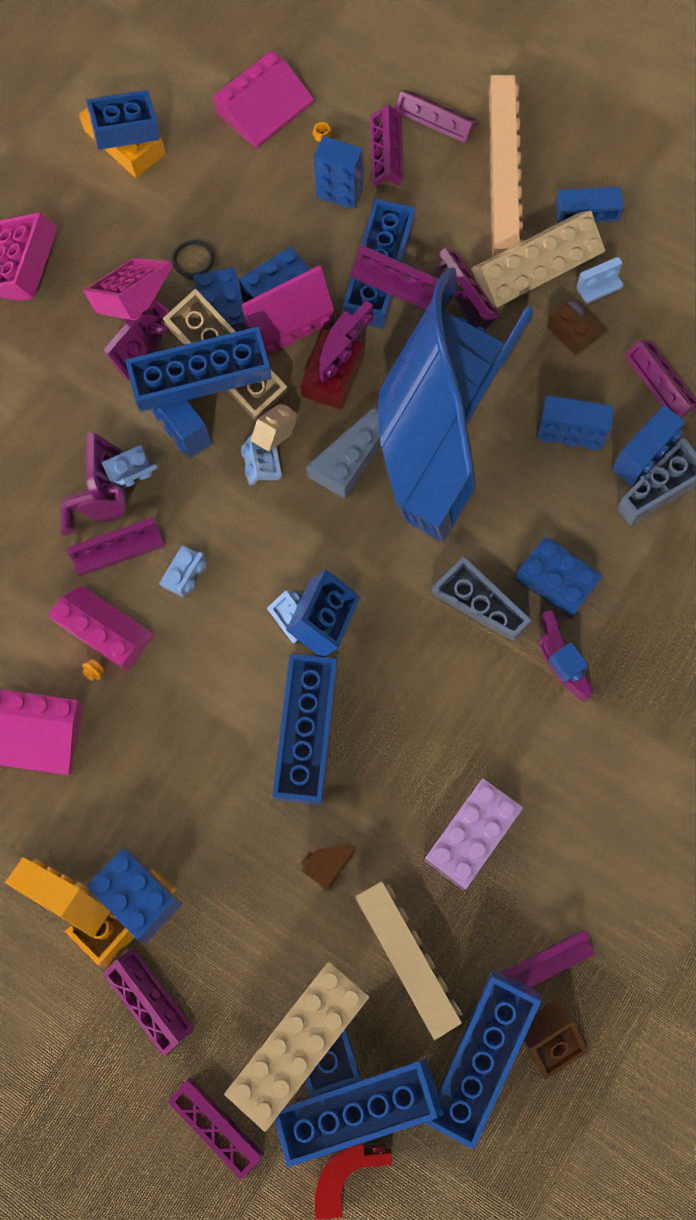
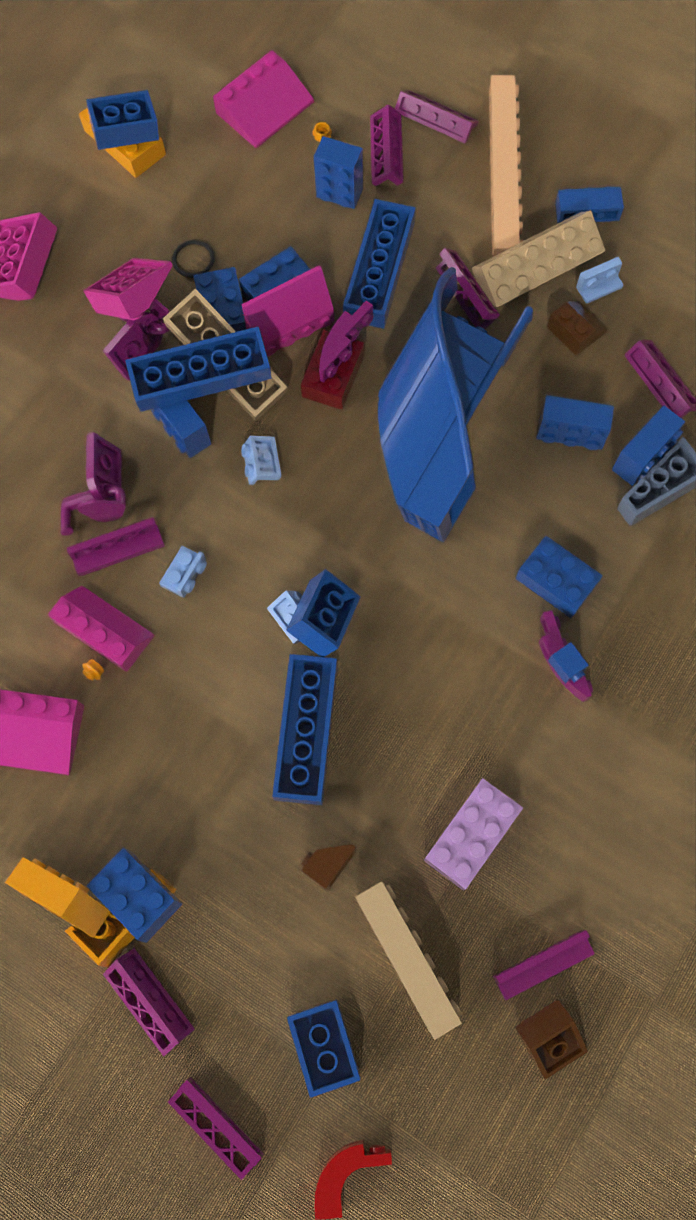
(128, 466): light blue bracket -> none
(274, 427): tan brick -> none
(296, 1046): tan brick -> none
(348, 456): sand blue wedge -> none
(358, 1113): blue brick -> none
(393, 280): magenta fence -> none
(480, 599): sand blue wedge -> none
(484, 1058): blue brick -> none

